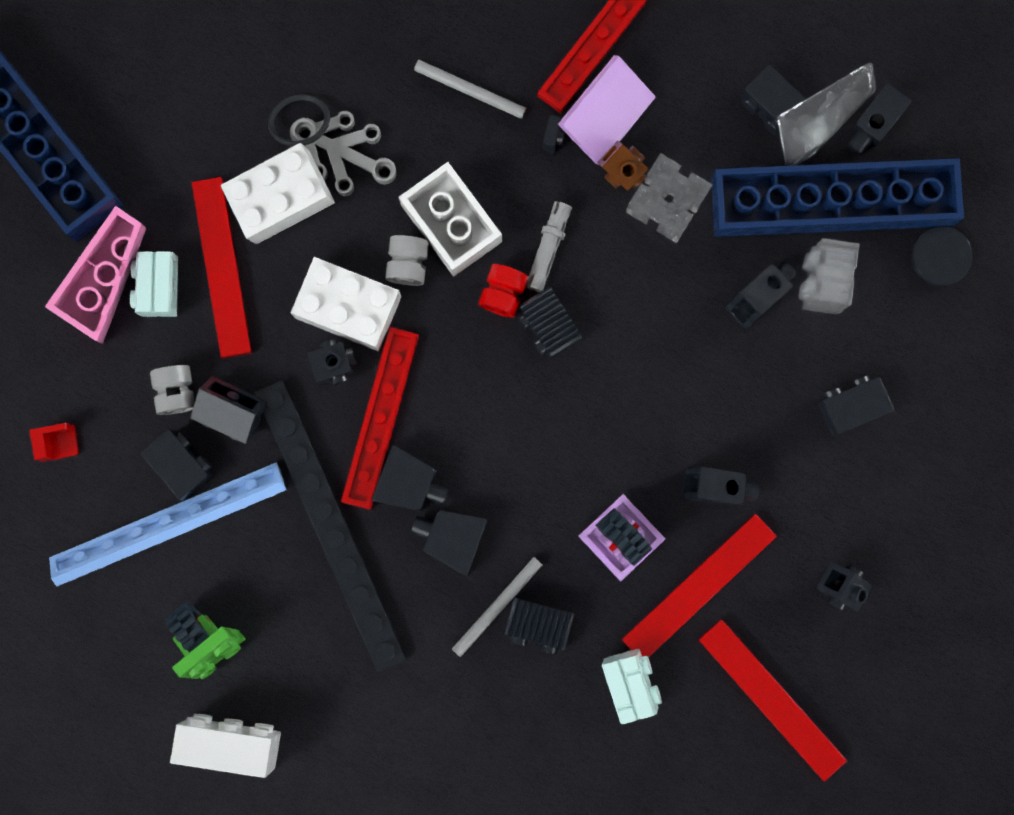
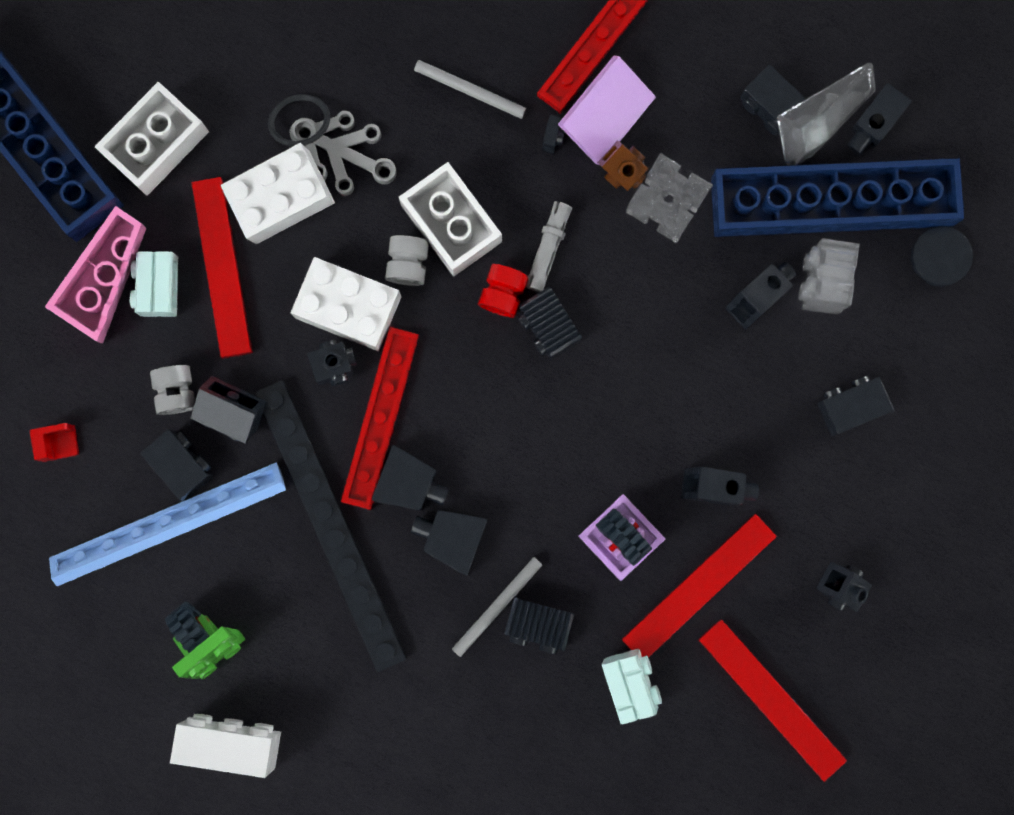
(152, 138): none -> white brick

